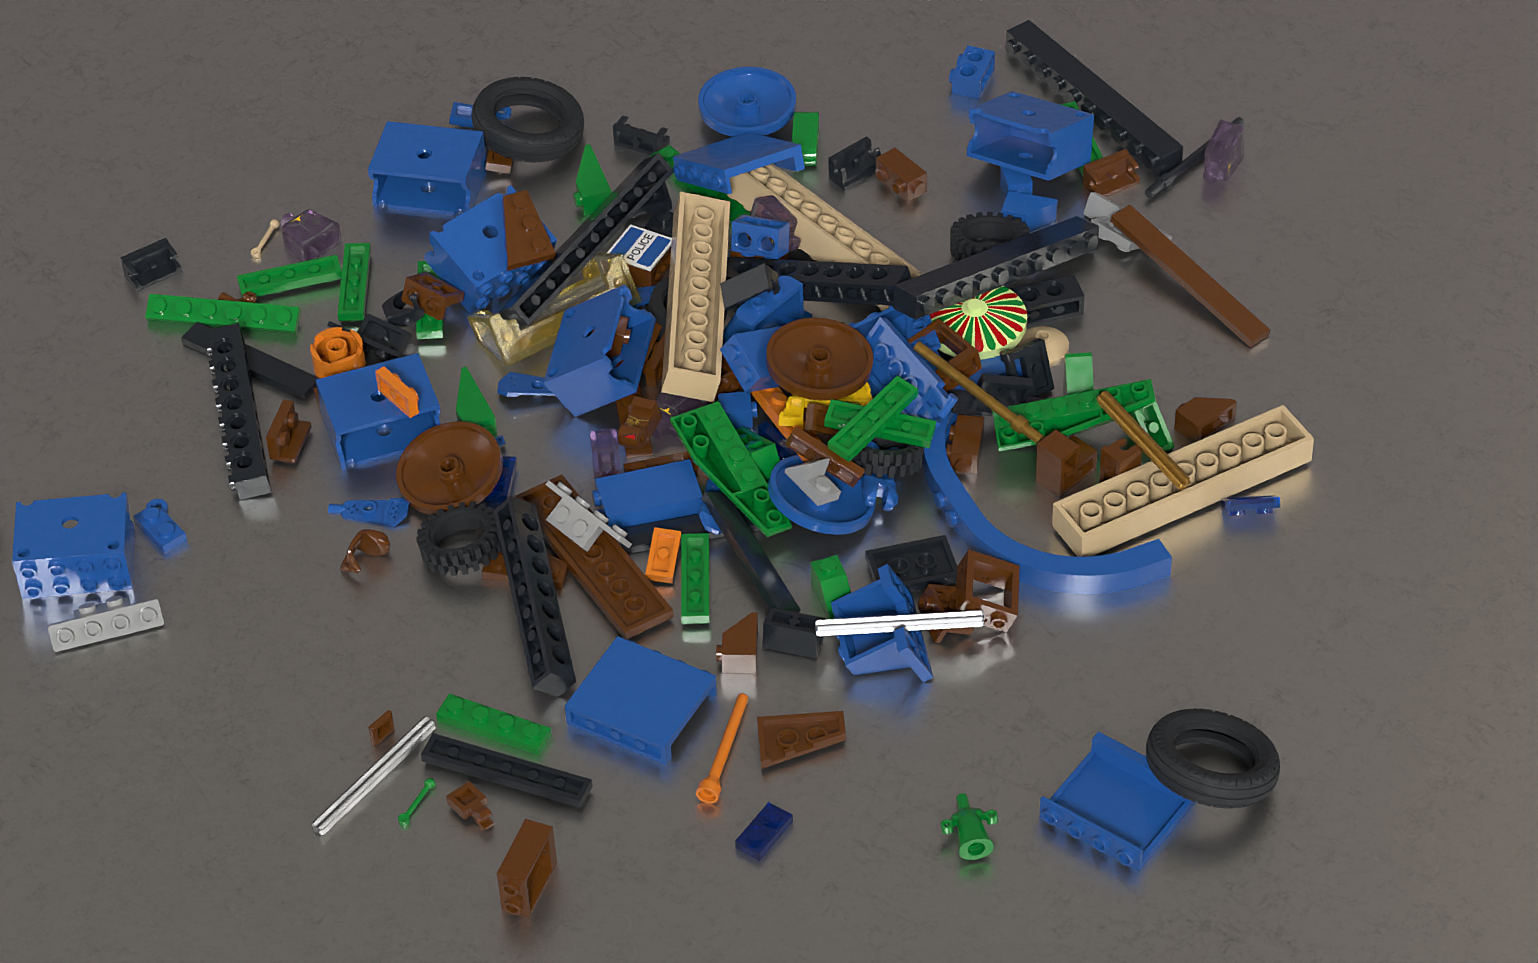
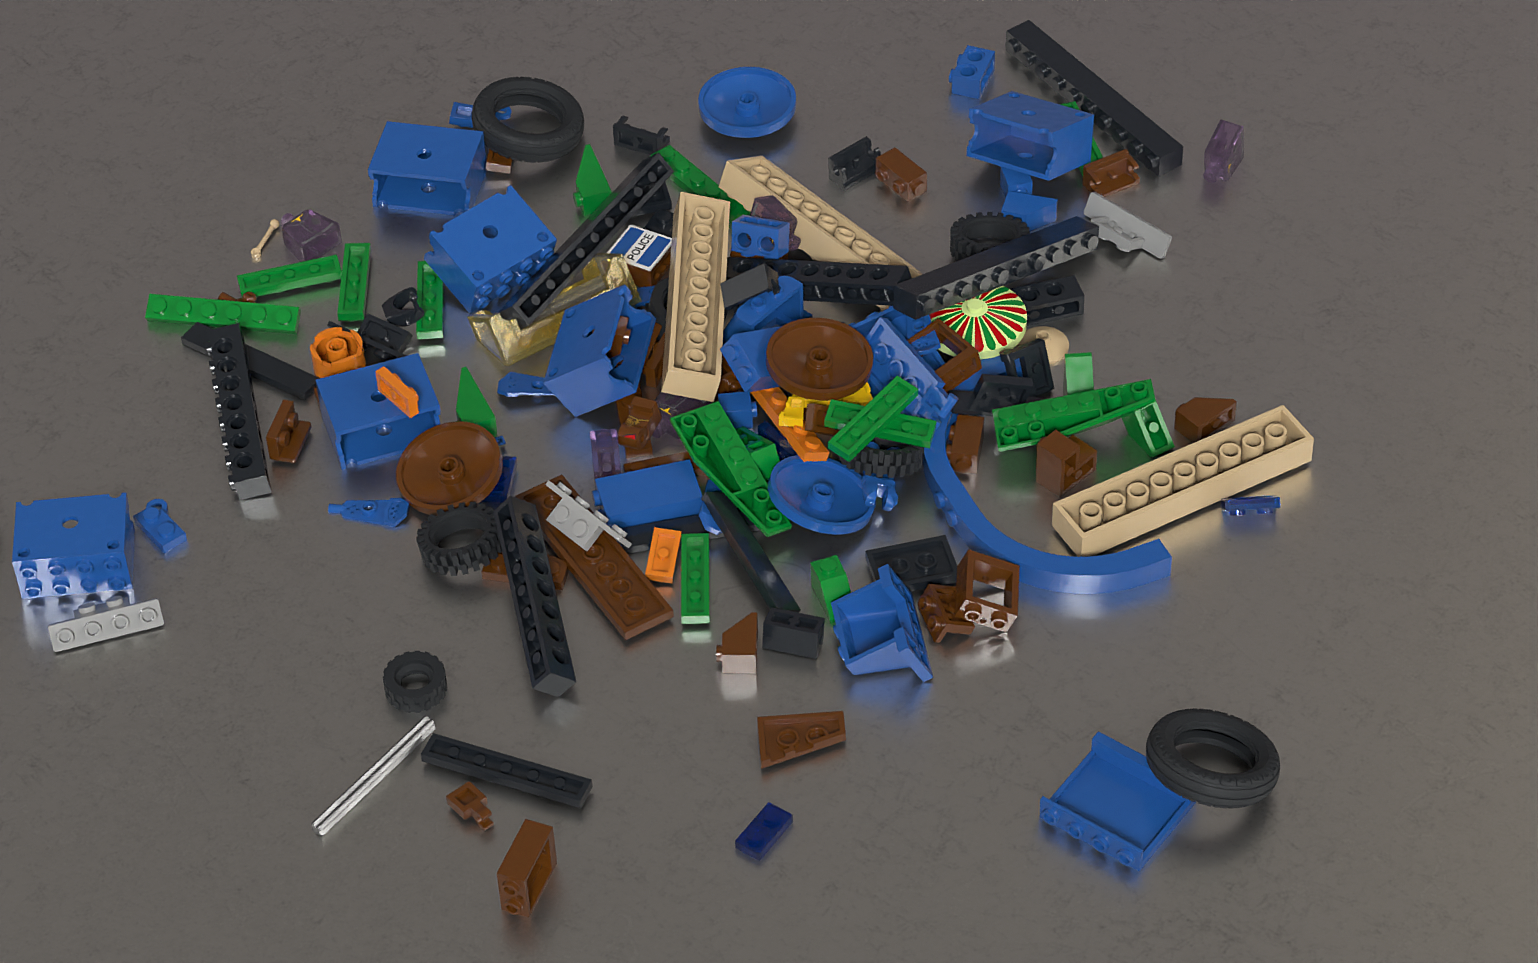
(150, 264): black hinge -> none
(368, 541): reddish brown piece -> none
(381, 728): reddish brown slope -> none
(404, 818): green hinge -> none
(415, 699): none -> black tyre
(432, 294): reddish brown bracket -> none
(493, 724): green plate -> none
(524, 232): reddish brown wing -> none
(639, 699): blue panel -> none
(709, 788): orange piece -> none
(717, 162): blue panel -> none
(806, 134): green beam -> none
(813, 482): light grey slope -> none
(815, 450): reddish brown tile -> none
(890, 623): axle -> none
(972, 836): green piece -> none
(1018, 423): pearl gold bar -> none
(1118, 461): reddish brown hinge -> none
(1143, 440): pearl gold axle -> none
(1165, 180): black bar -> none
(1190, 276): reddish brown tile -> none

